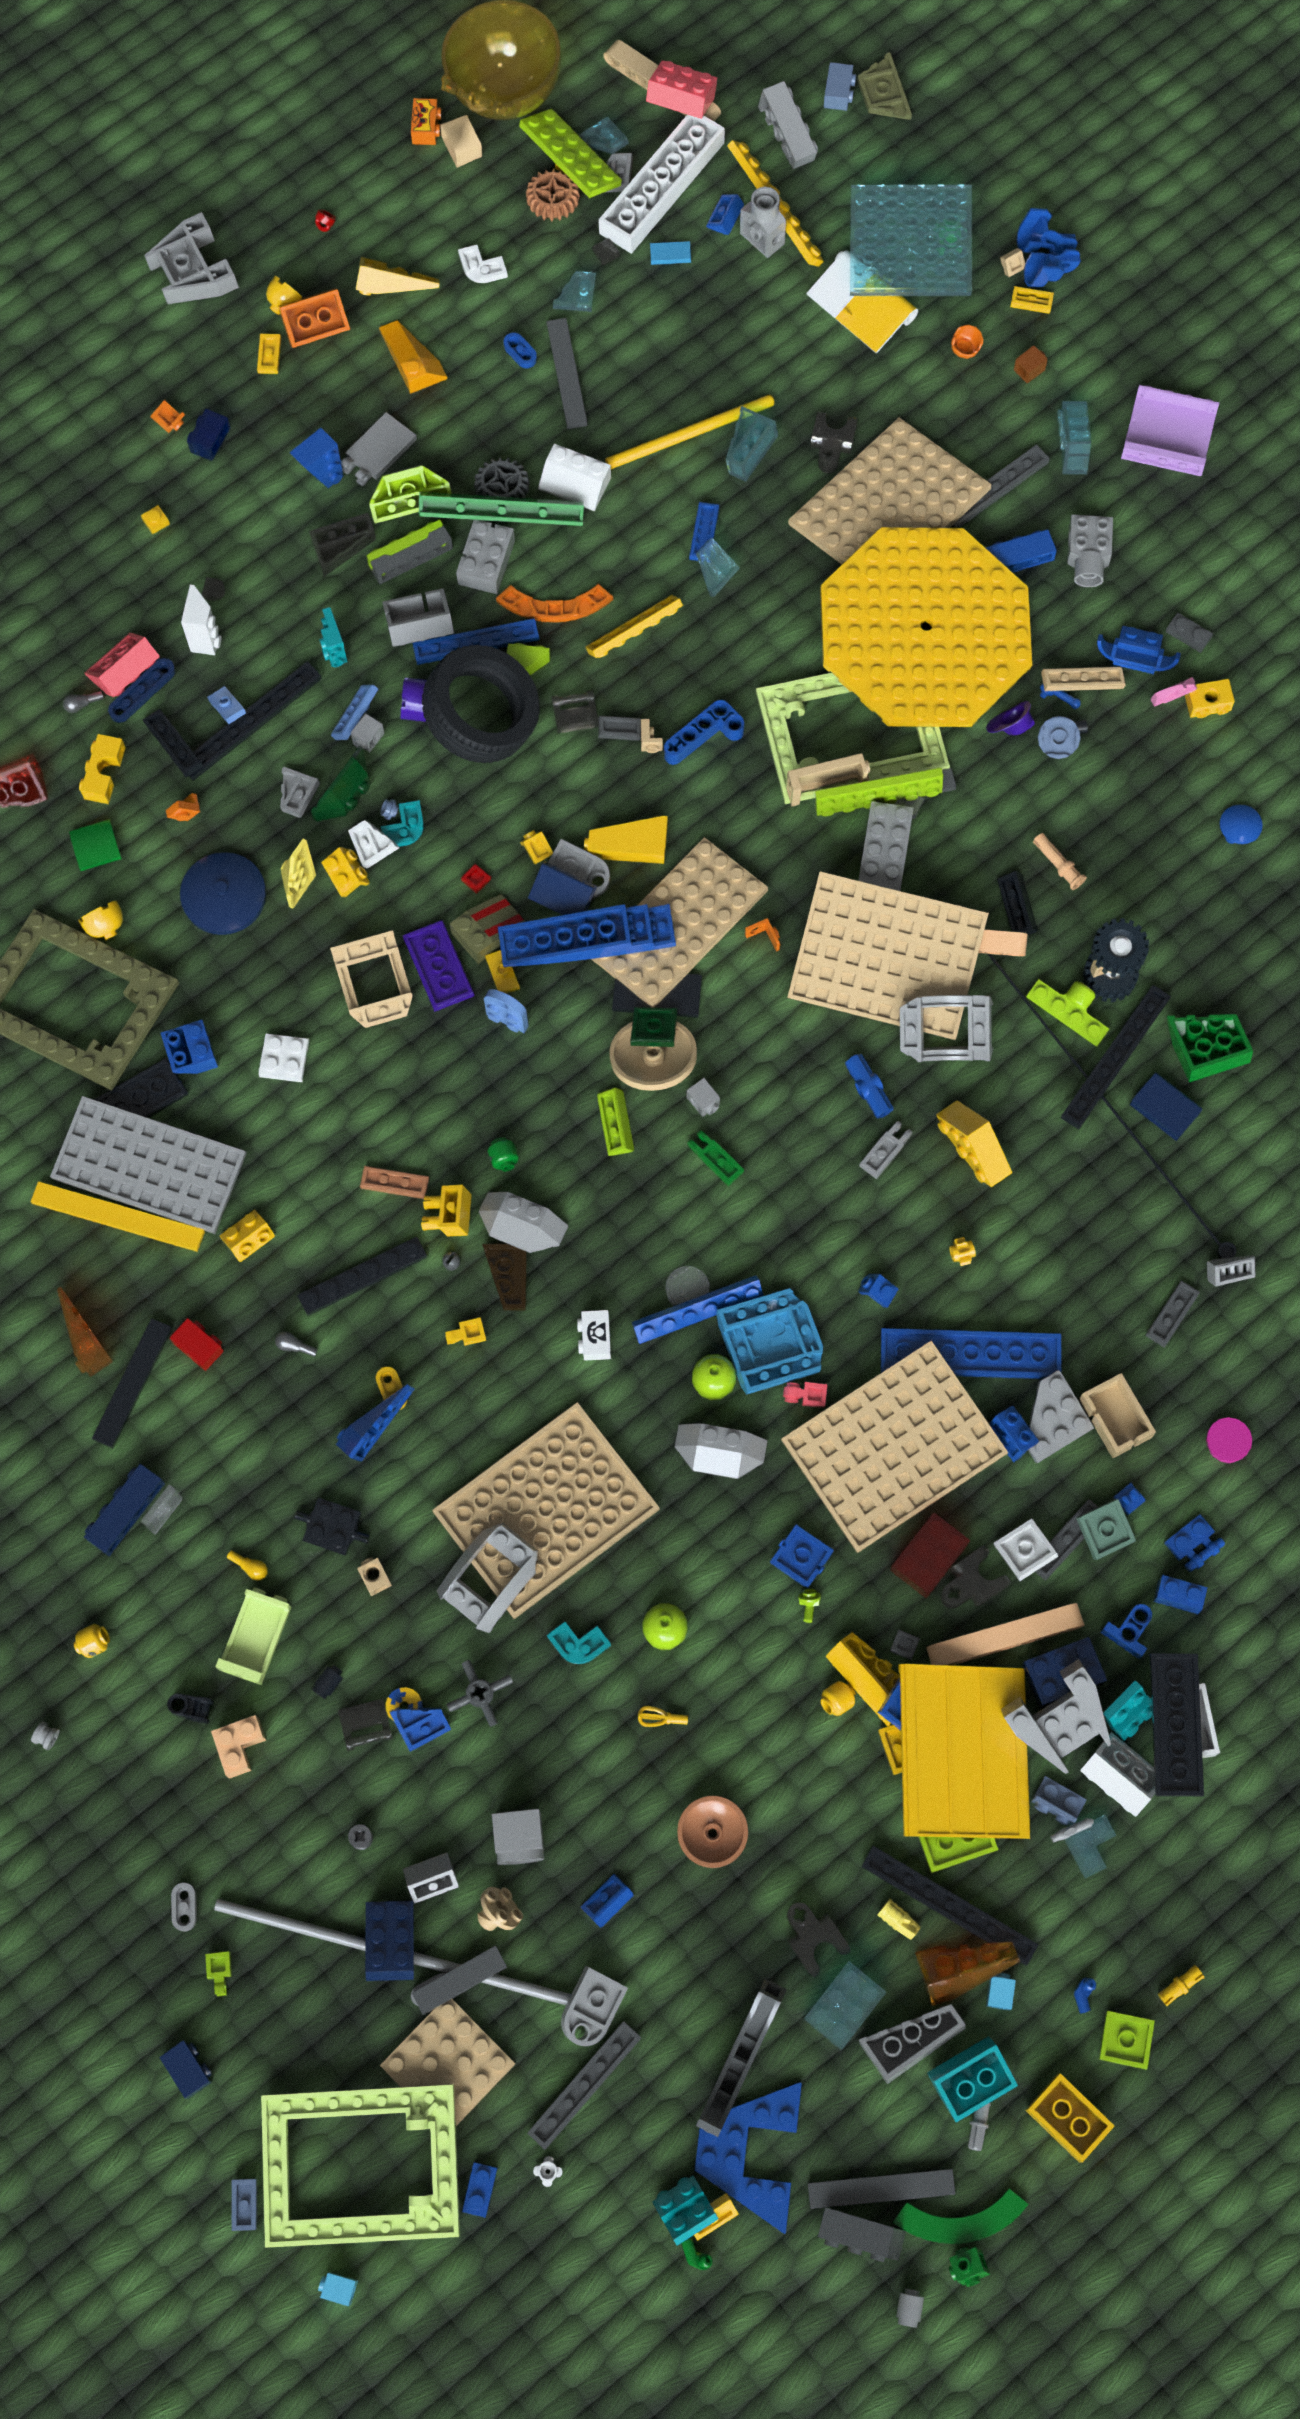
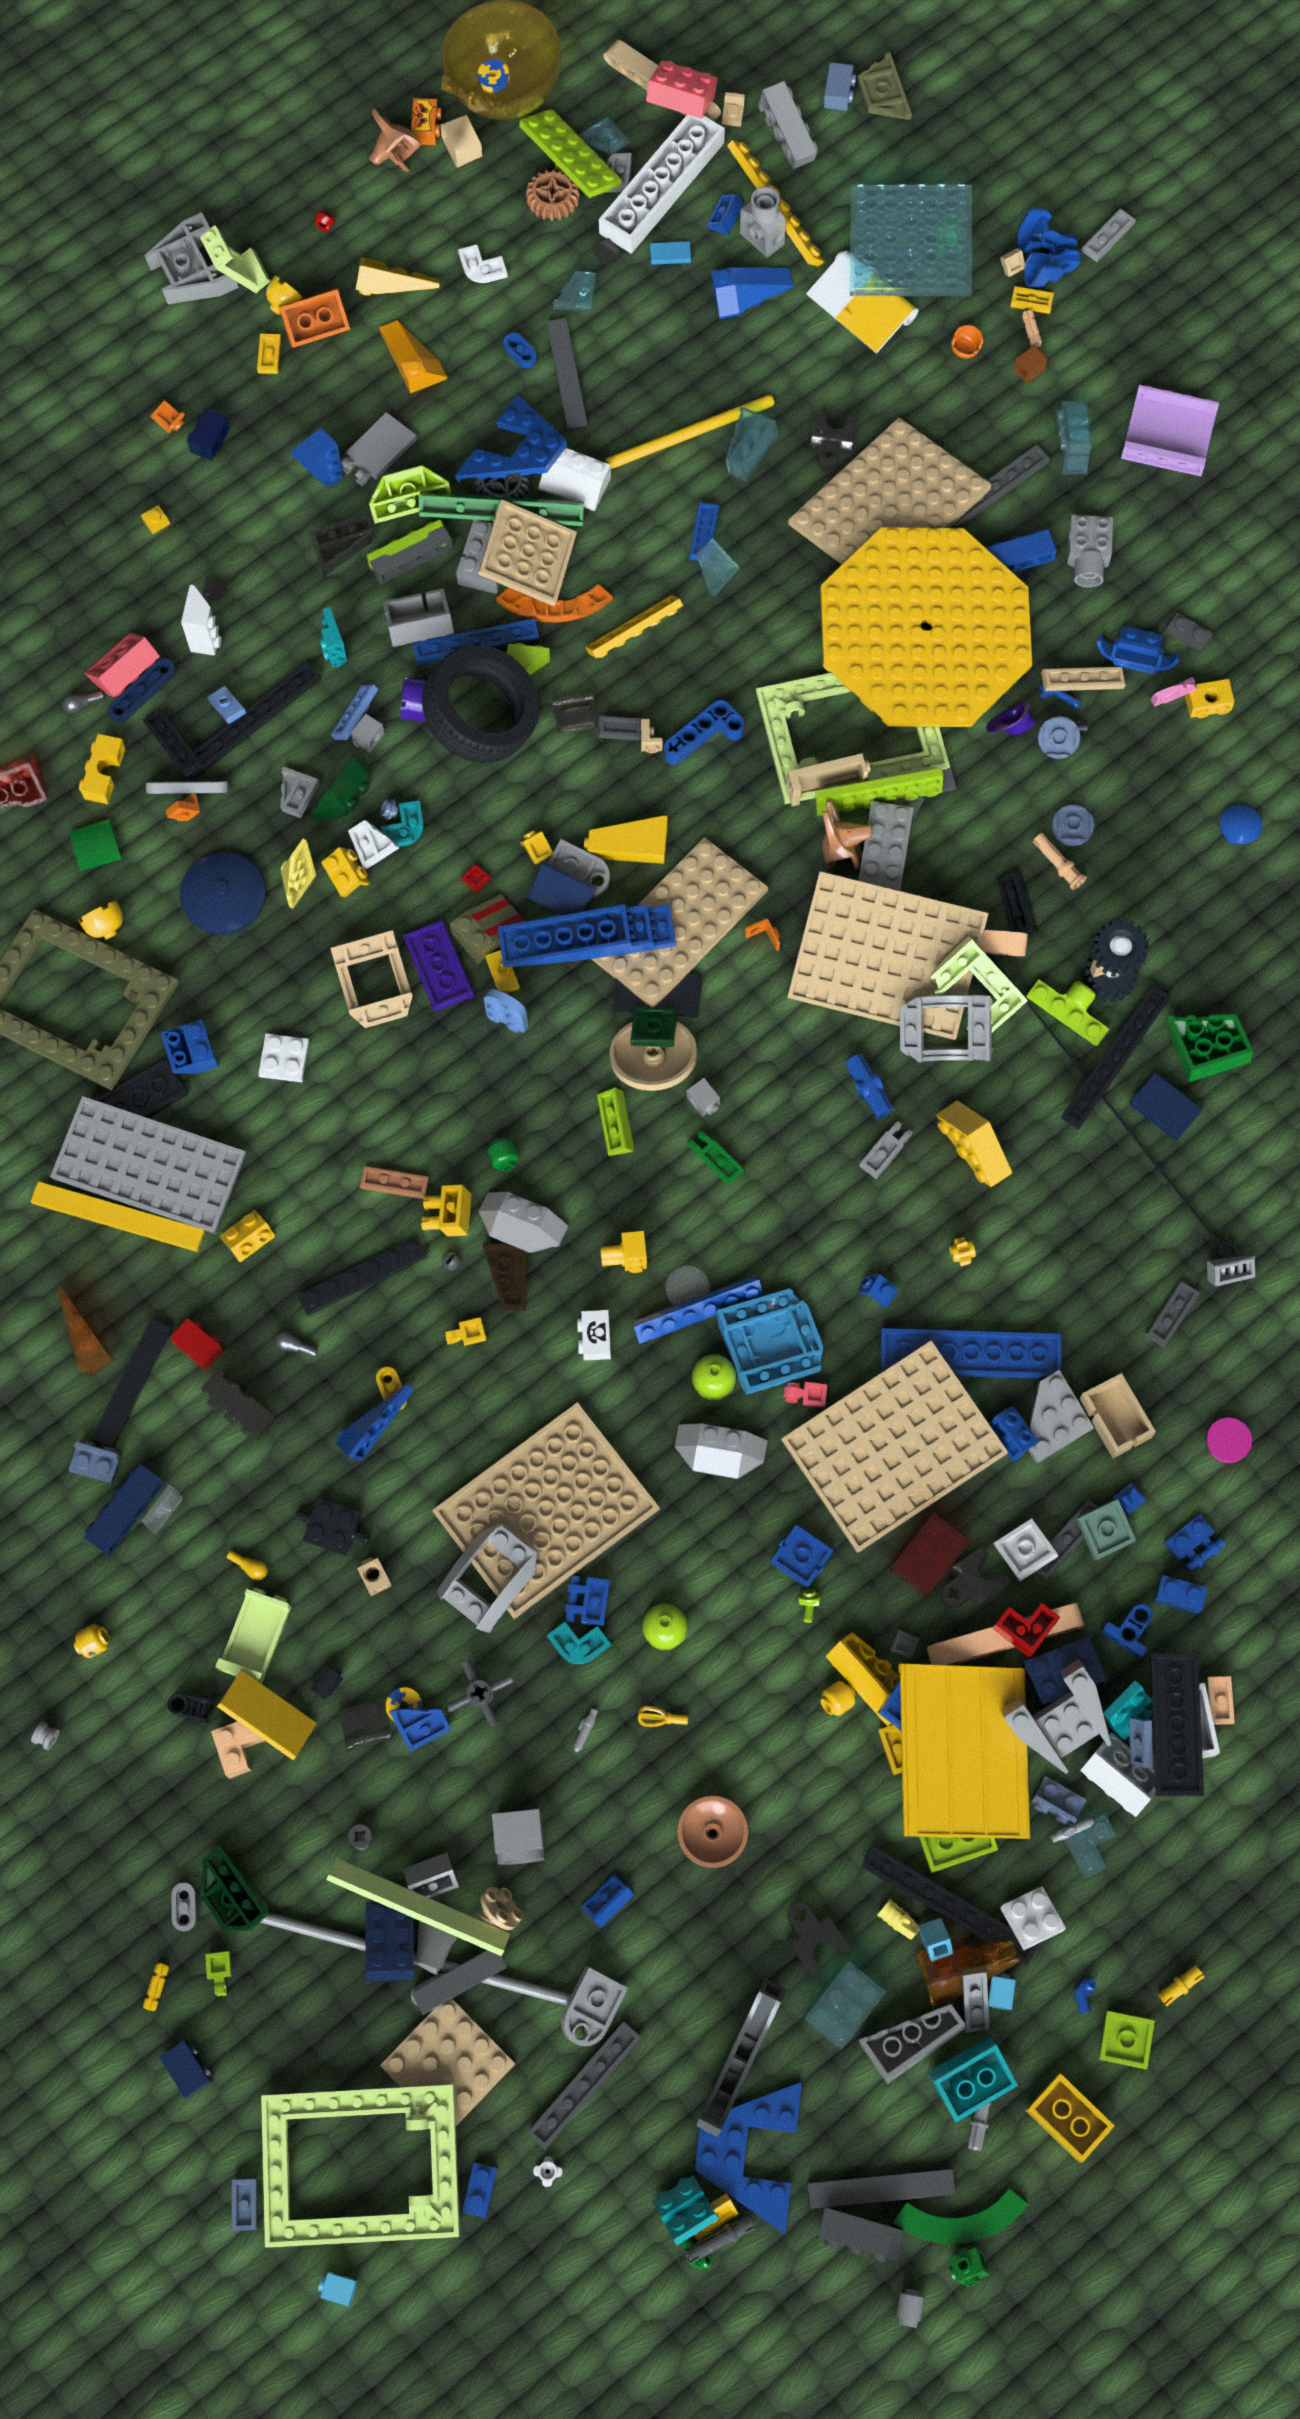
(95, 1462): none -> sand blue bracket
(156, 1986): none -> yellow axle
(162, 787): none -> light grey beam
(231, 1893): none -> dark green wedge
(237, 1406): none -> clear smoke wedge
(242, 268): none -> yellowish green panel
(267, 1715): none -> yellow tile
(393, 143): none -> nougat piece
(418, 1906): none -> yellowish green tile
(432, 1947): none -> light grey slope
(490, 68): none -> piece
(527, 552): none -> tan plate
(534, 455): none -> blue wing
(585, 1728): none -> light grey piece
(594, 1603): none -> blue plate
(629, 1253): none -> yellow brick
(727, 2235): none -> dark grey pin
(733, 109): none -> tan bracket
(747, 287): none -> blue wedge
(842, 838): none -> nougat piece
(935, 1939): none -> medium azure brick
(970, 957): none -> yellowish green wedge
(975, 1999): none -> dark grey plate
(1026, 1634): none -> red brick
(1032, 328): none -> light nougat axle
(1033, 1918): none -> white plate
(1072, 825): none -> sand blue tile
(1108, 235): none -> light grey tile
(1141, 1742): none -> sand blue plate
(1221, 1699): none -> light nougat plate

